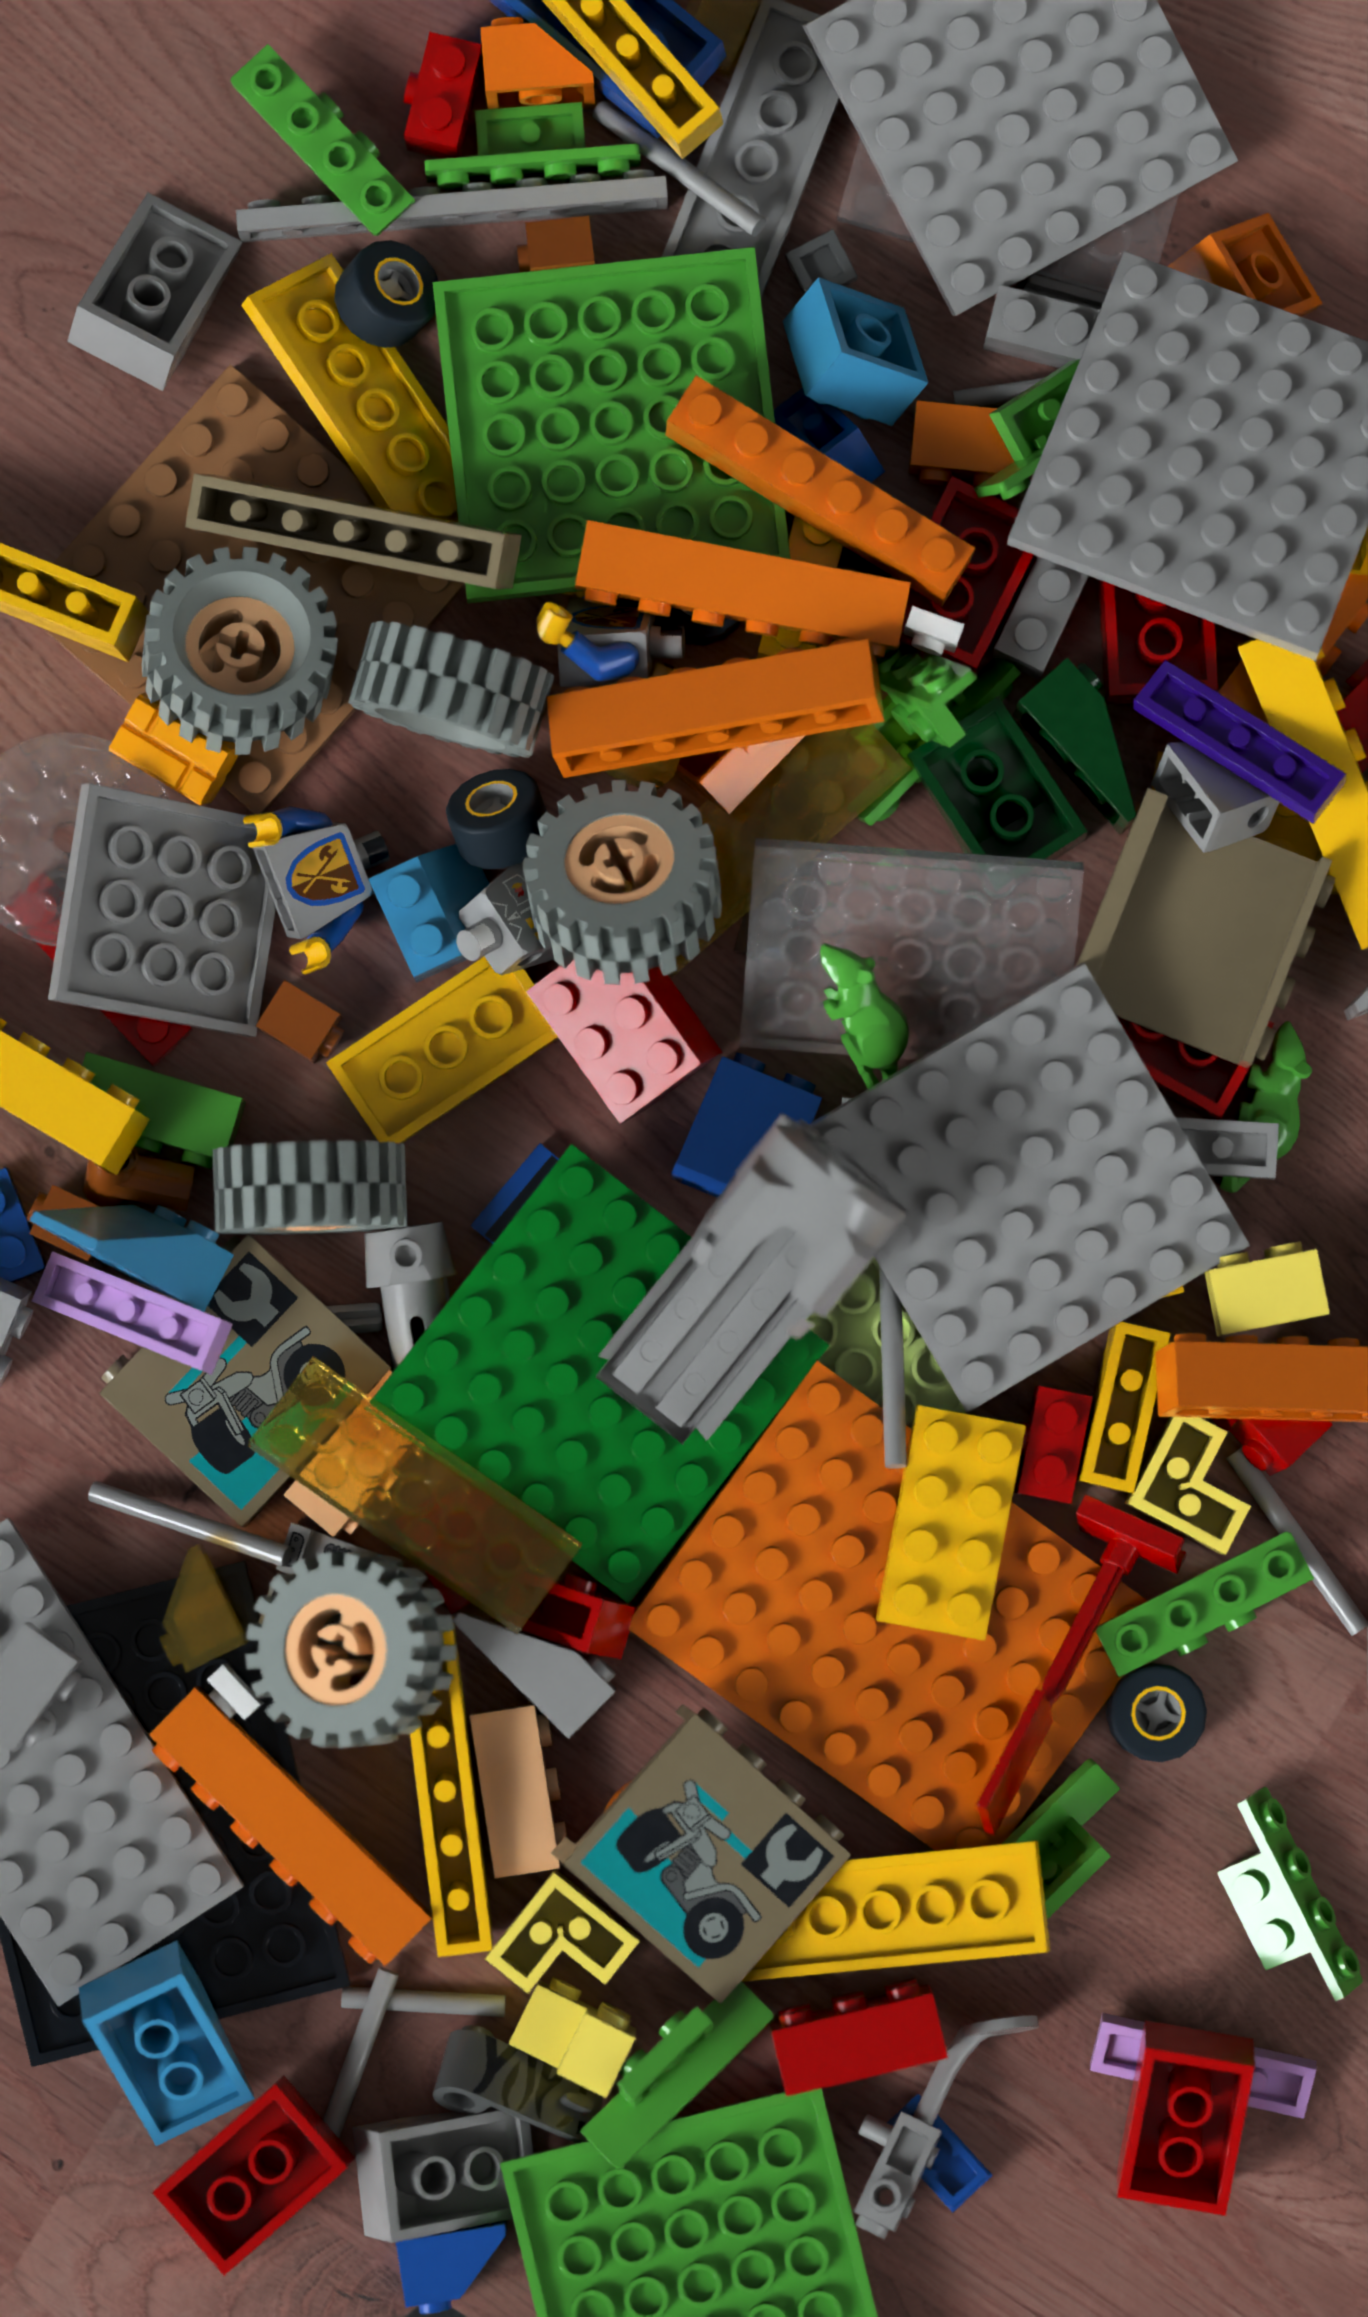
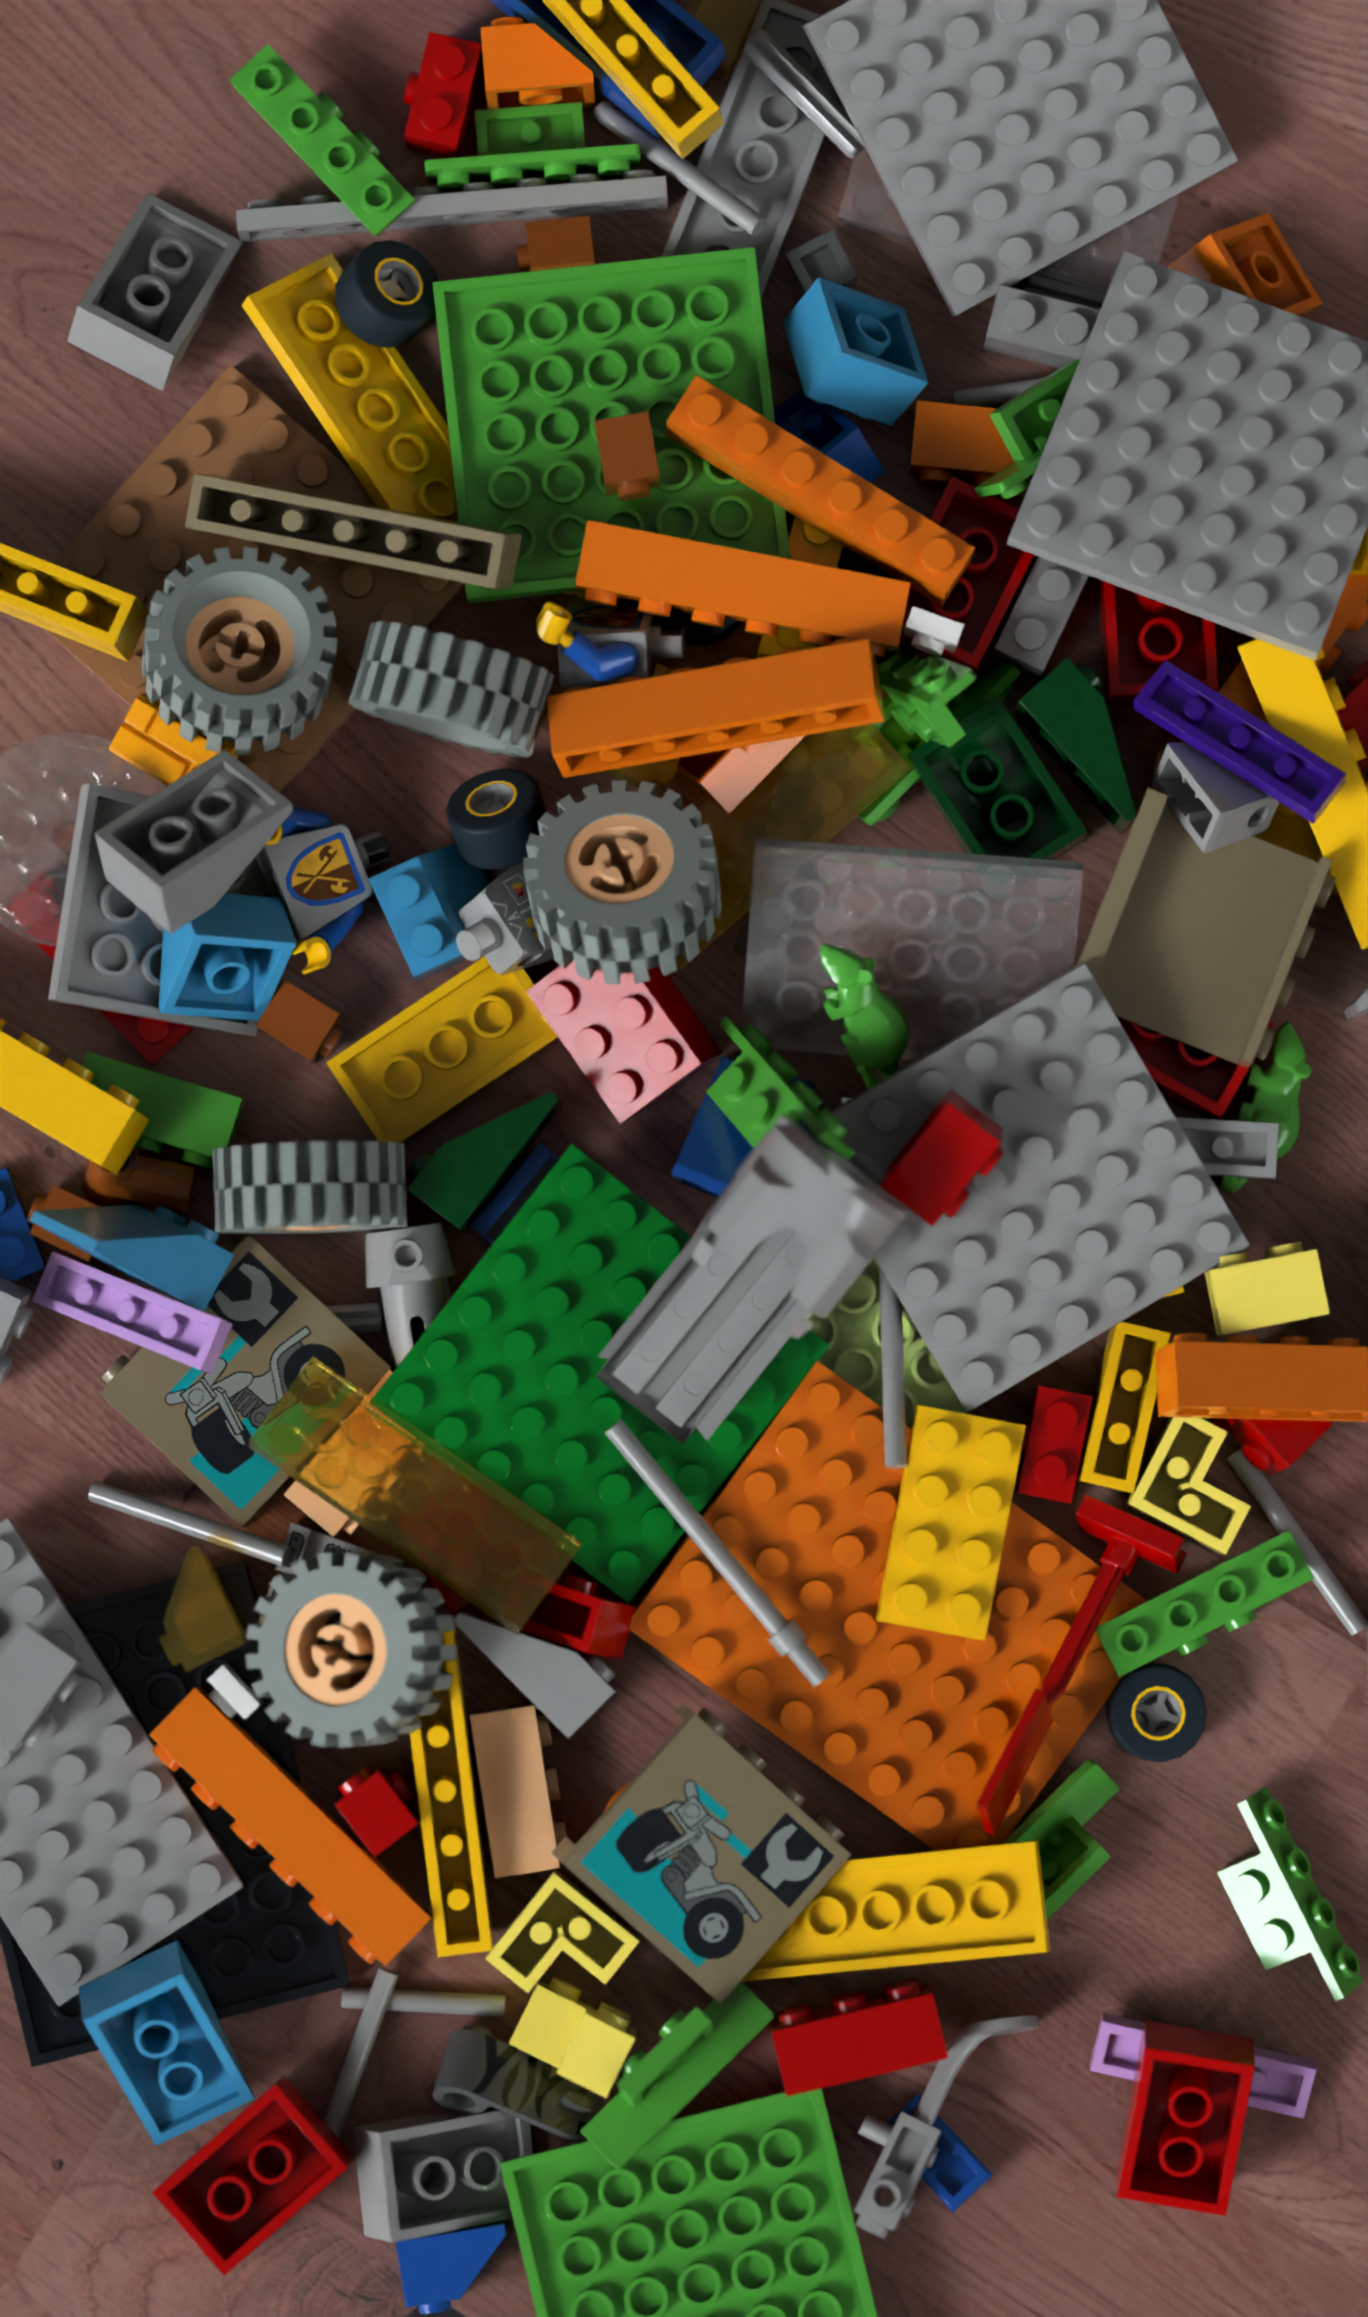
(191, 840): none -> light grey slope
(226, 959): none -> dark azure slope
(378, 1807): none -> red brick
(474, 1165): none -> dark green slope
(627, 456): none -> dark orange brick
(761, 1089): none -> bright green bracket
(785, 1635): none -> light grey bar
(804, 91): none -> light grey axle
(943, 1158): none -> red brick

